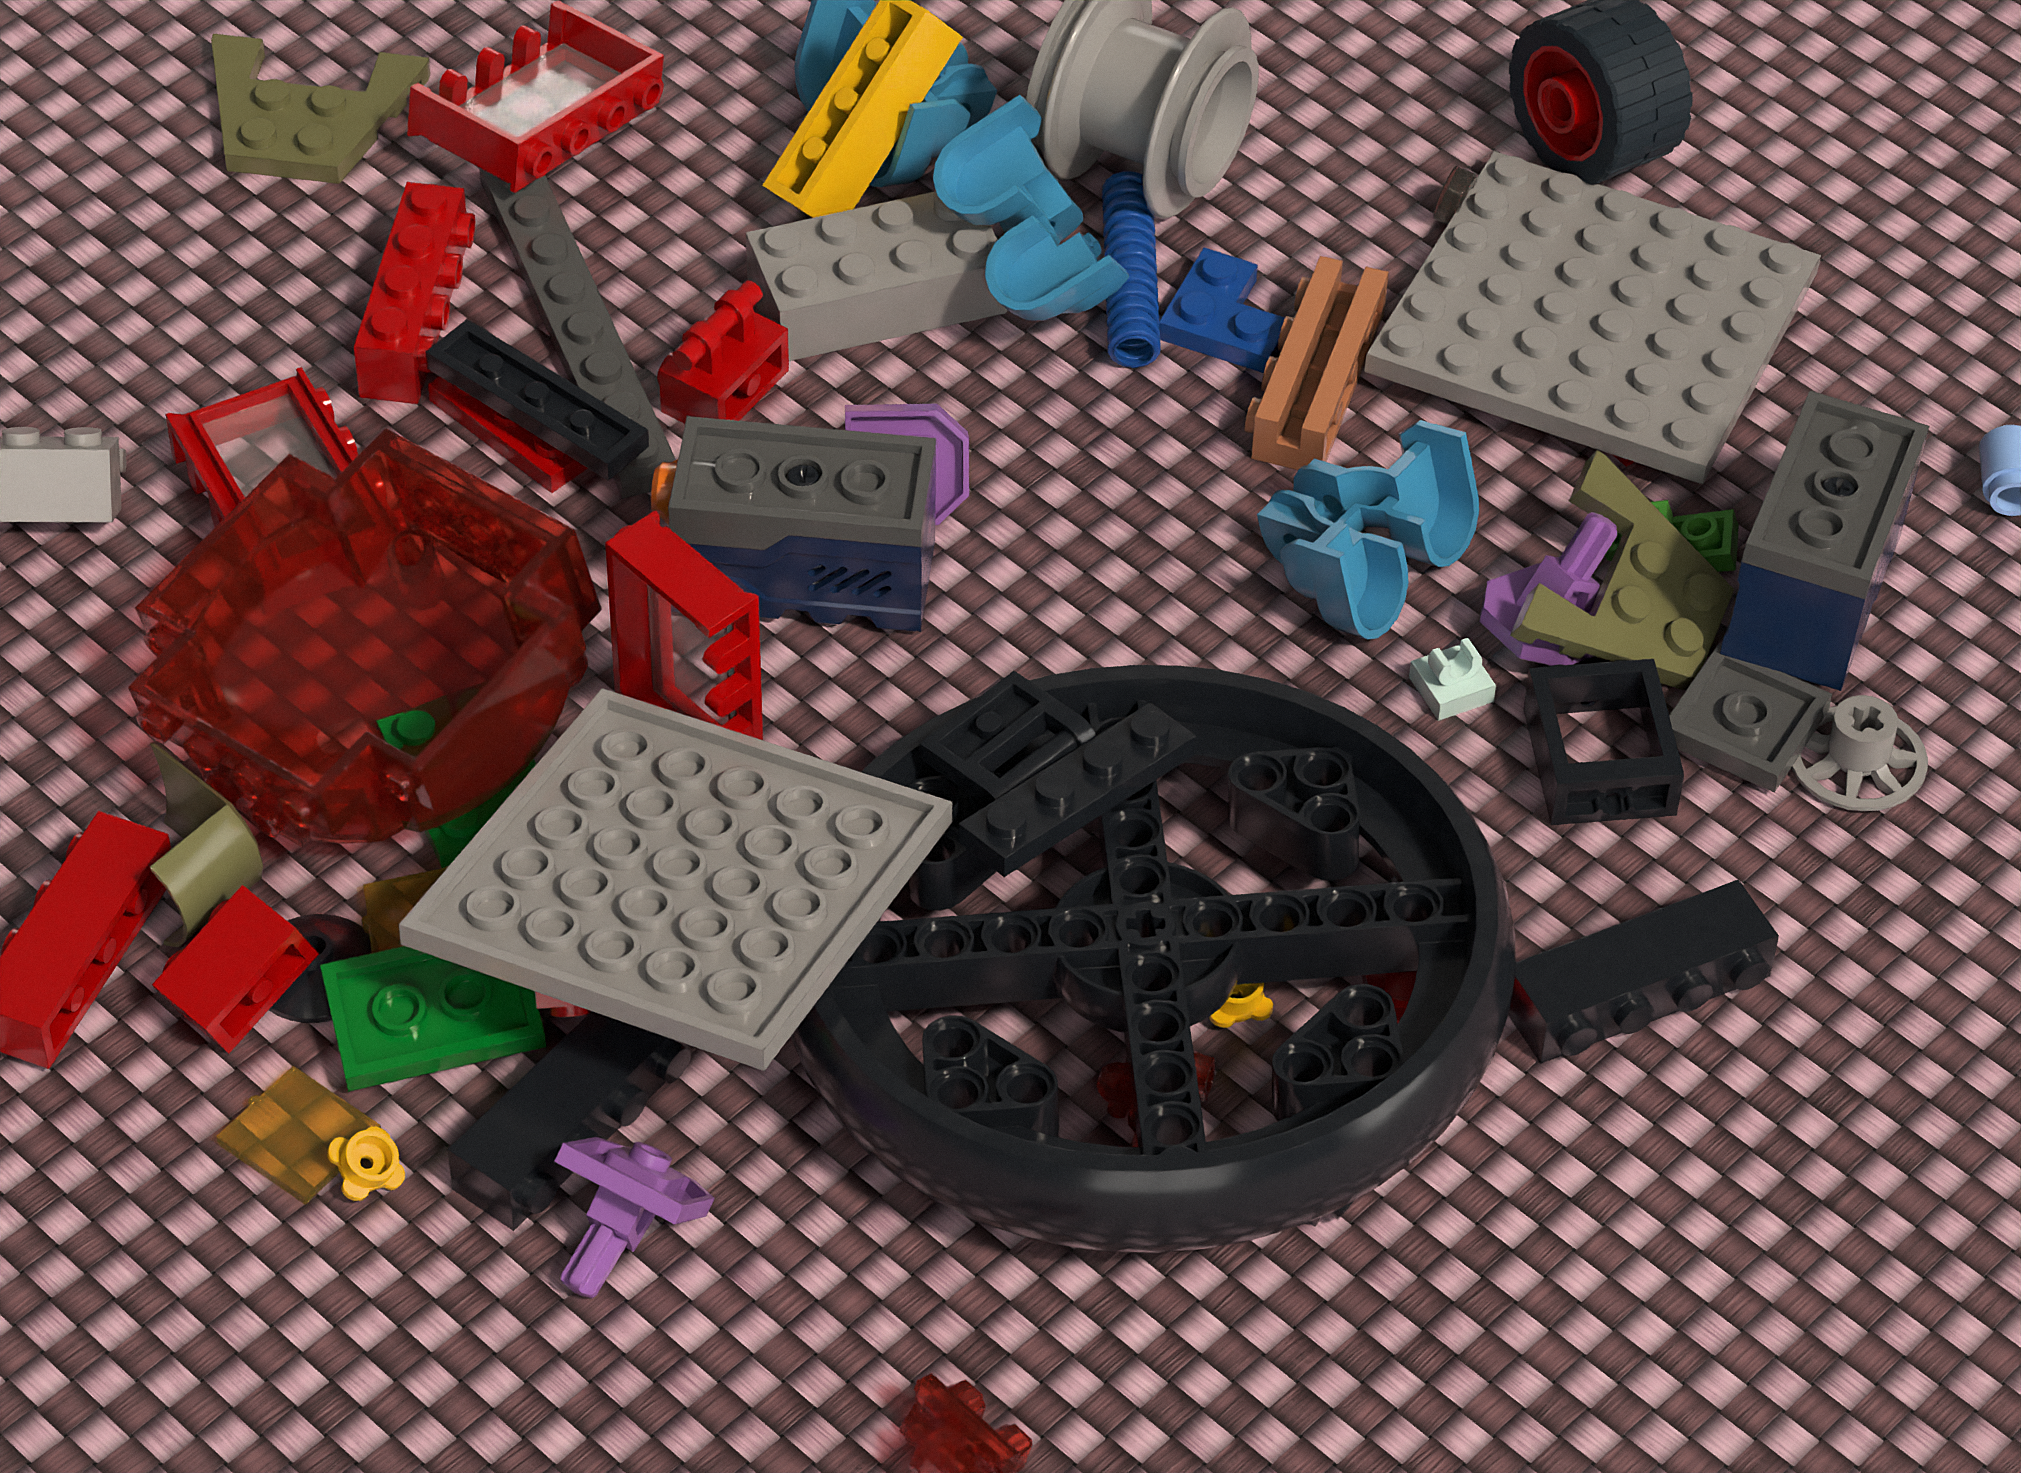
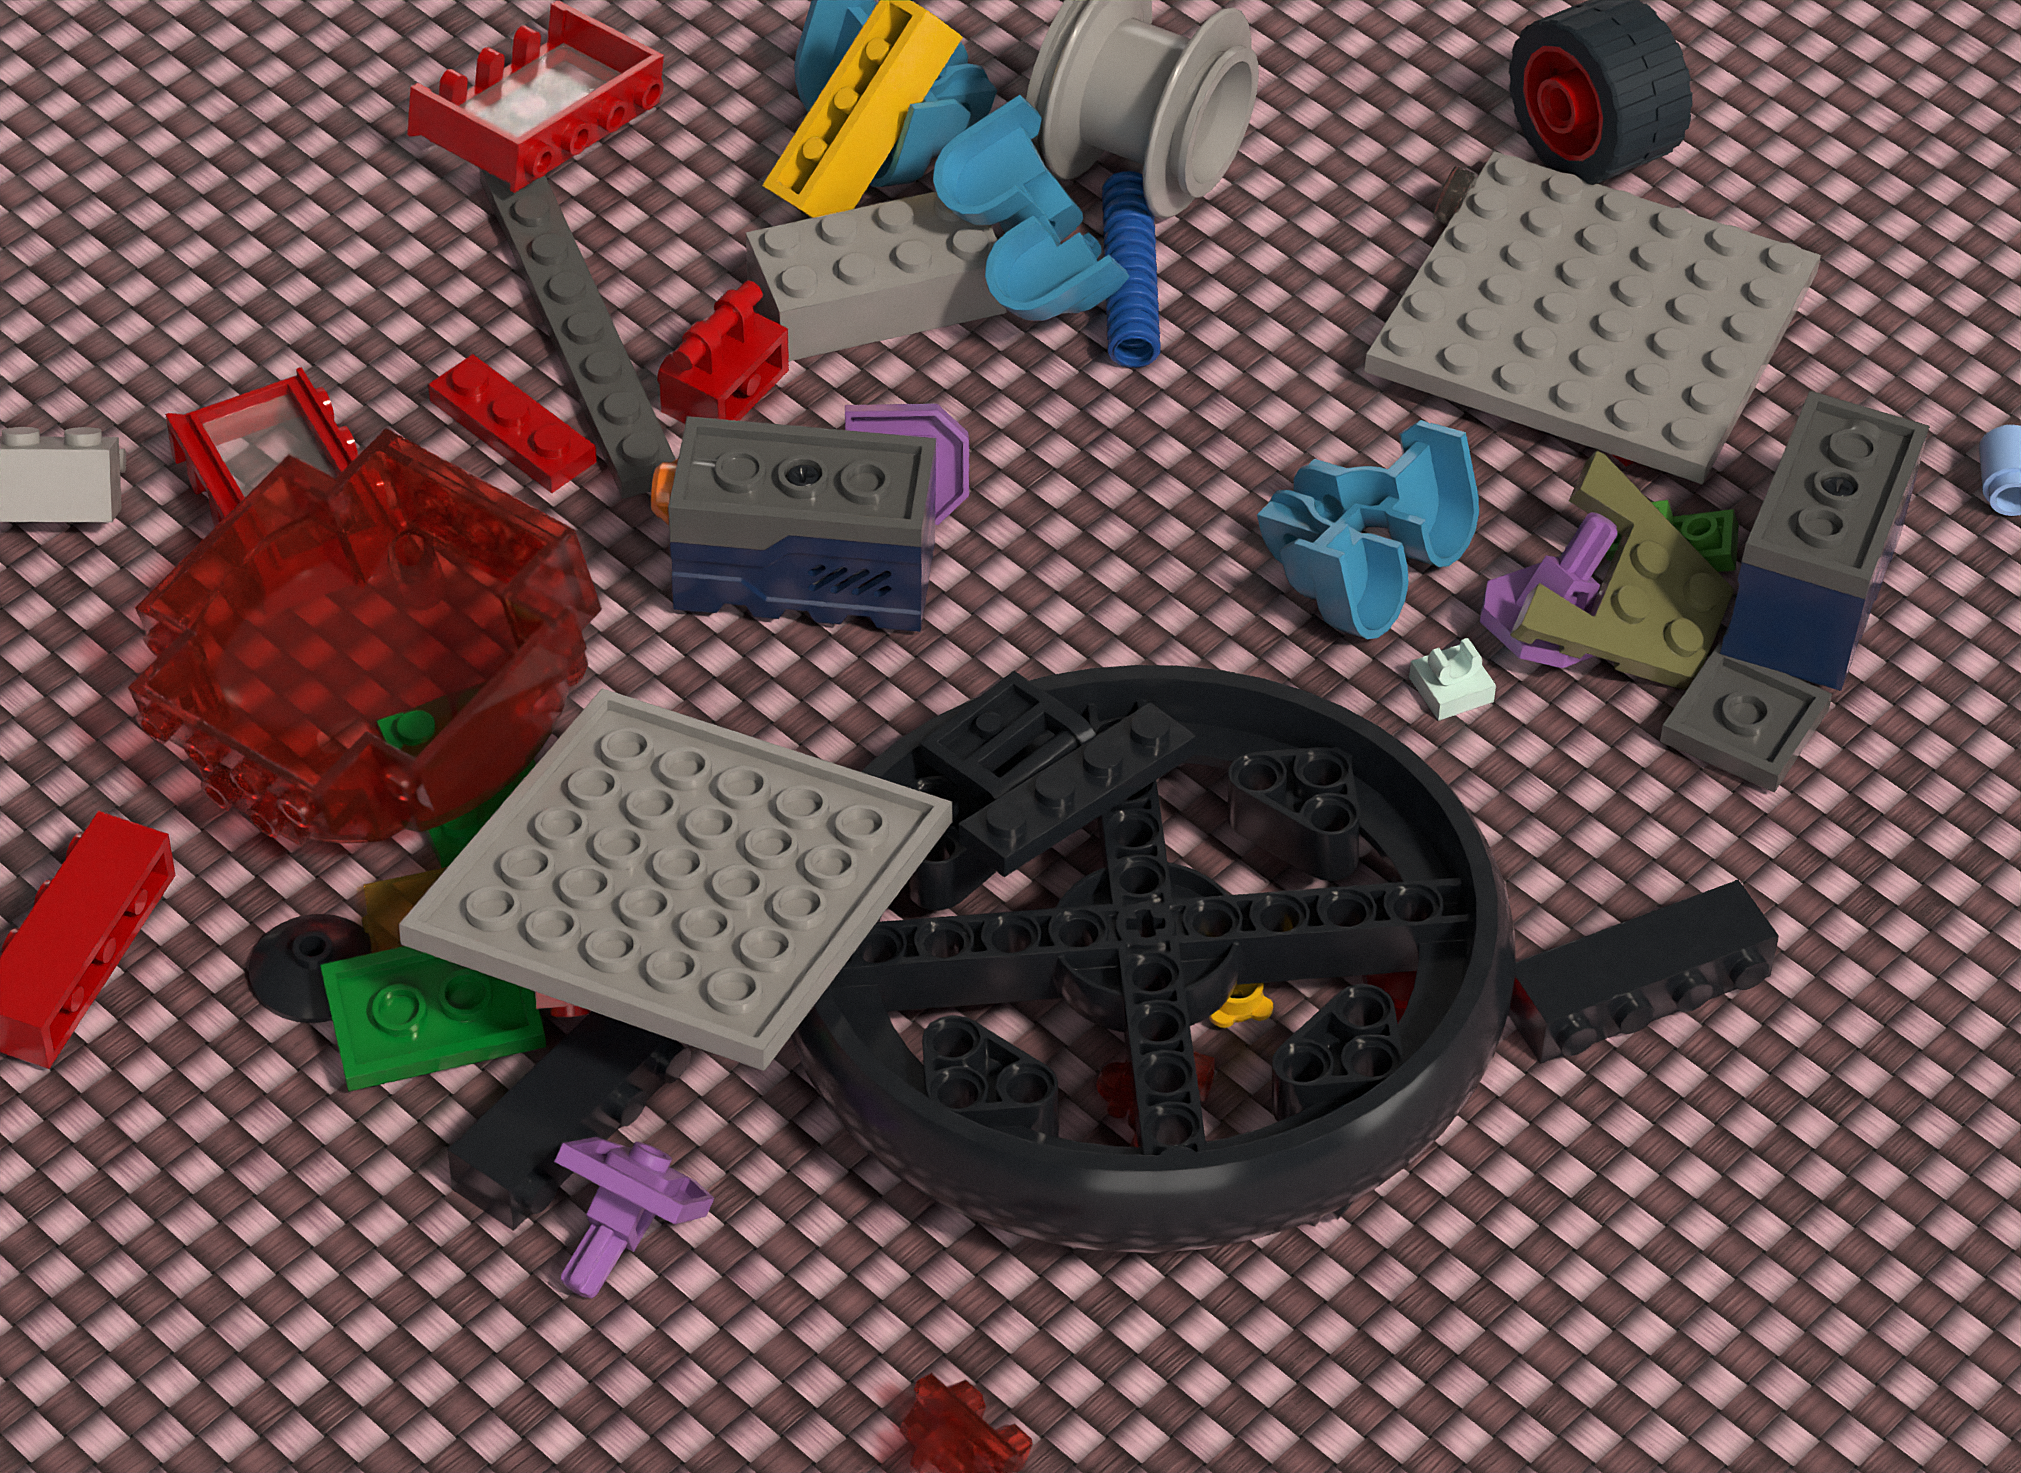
(215, 851): olive piece -> none
(235, 968): red brick -> none
(289, 1132): clear yellow piece -> none
(299, 127): olive wing -> none
(376, 1147): yellow plate -> none
(412, 292): red brick -> none
(537, 399): black plate -> none
(682, 630): red window -> none
(1211, 314): blue plate -> none
(1317, 365): nougat brick -> none
(1580, 790): black window -> none
(1863, 746): light grey wheel -> none

